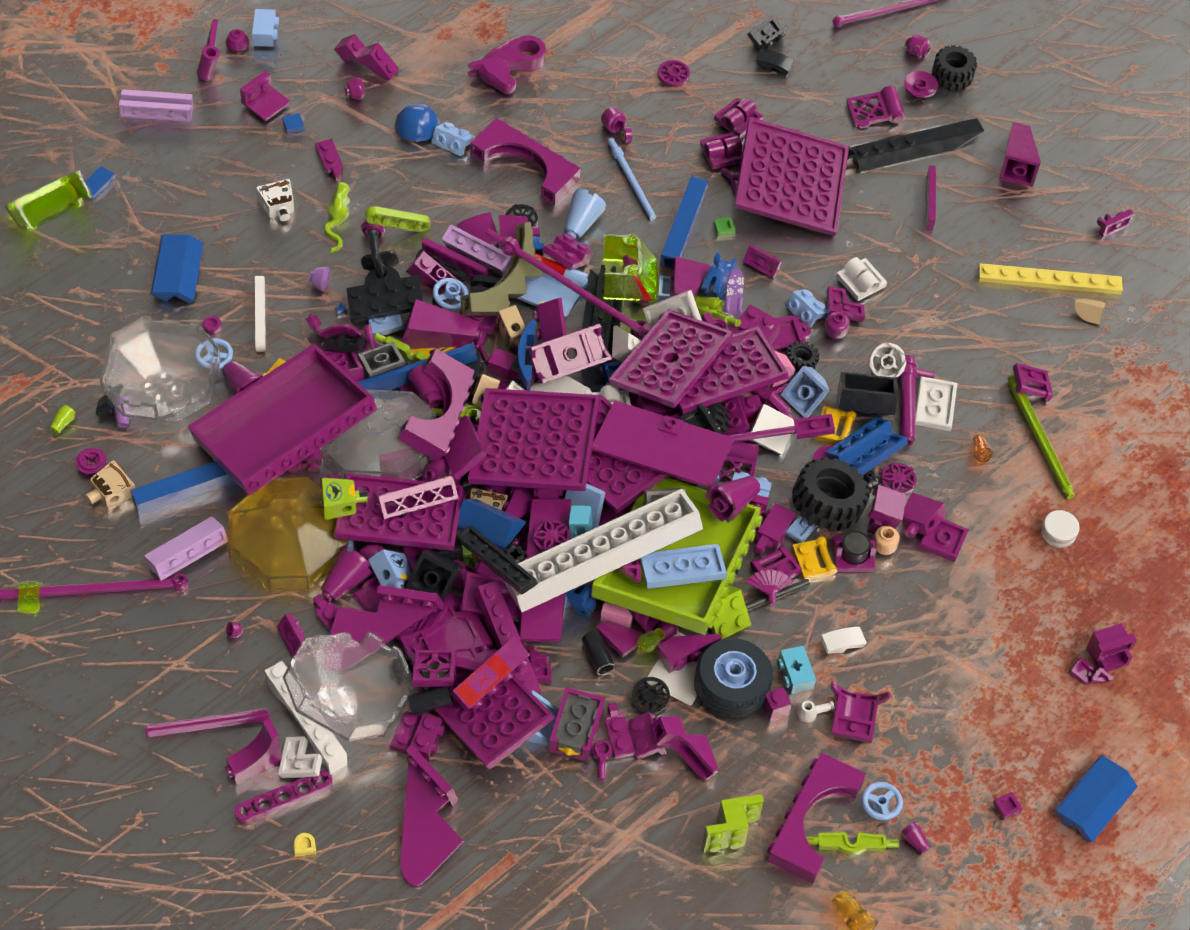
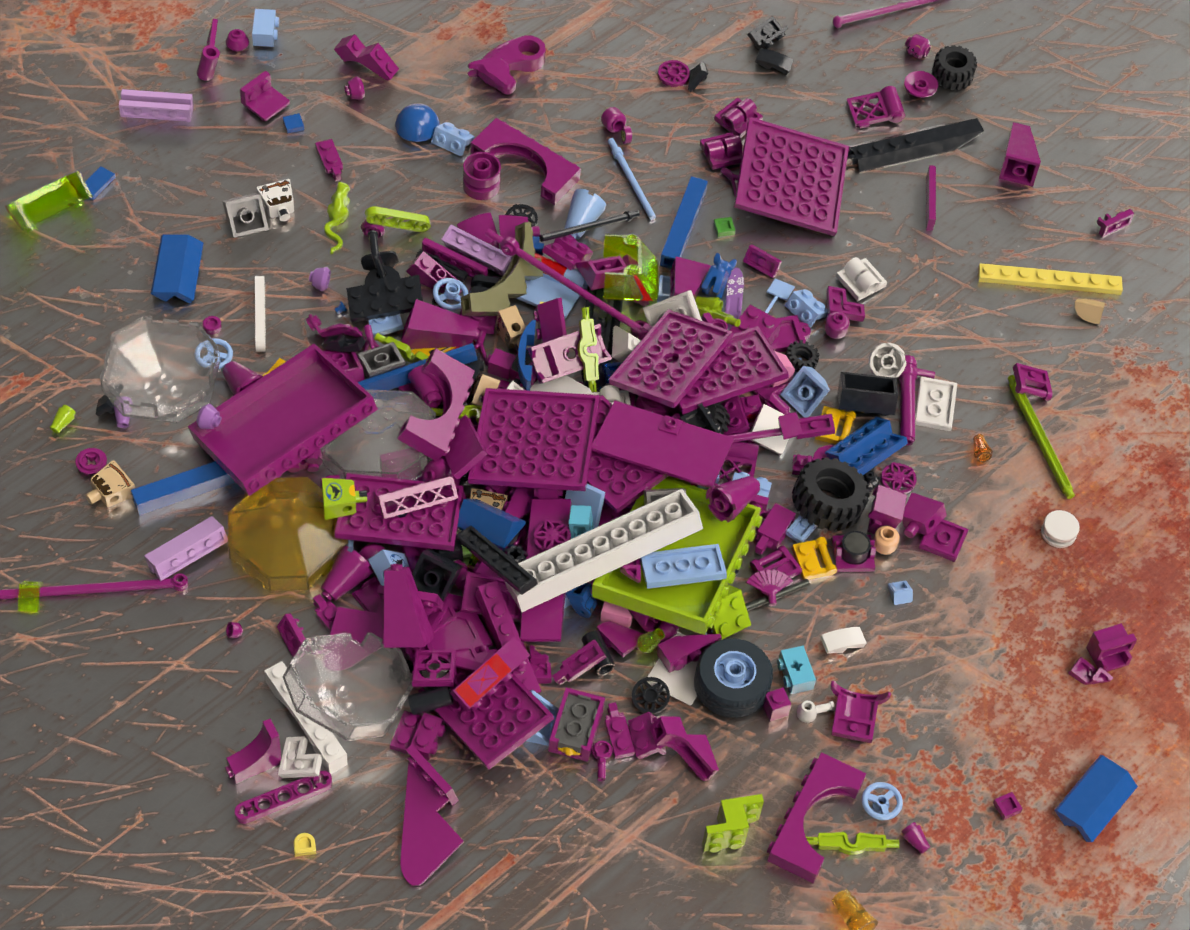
(207, 722): magenta axle -> none
(208, 417): none -> medium lavender cone
(245, 215): none -> flat silver slope
(403, 610): none -> magenta slope
(481, 176): none -> magenta wheel
(579, 662): none -> magenta hinge
(589, 360): none -> piece
(594, 270): none -> magenta slope
(626, 216): none -> black bar
(697, 74): none -> black piece
(779, 289): none -> light blue piece
(789, 425): none -> magenta slope
(799, 462): none -> magenta tile
(900, 592): none -> light blue slope

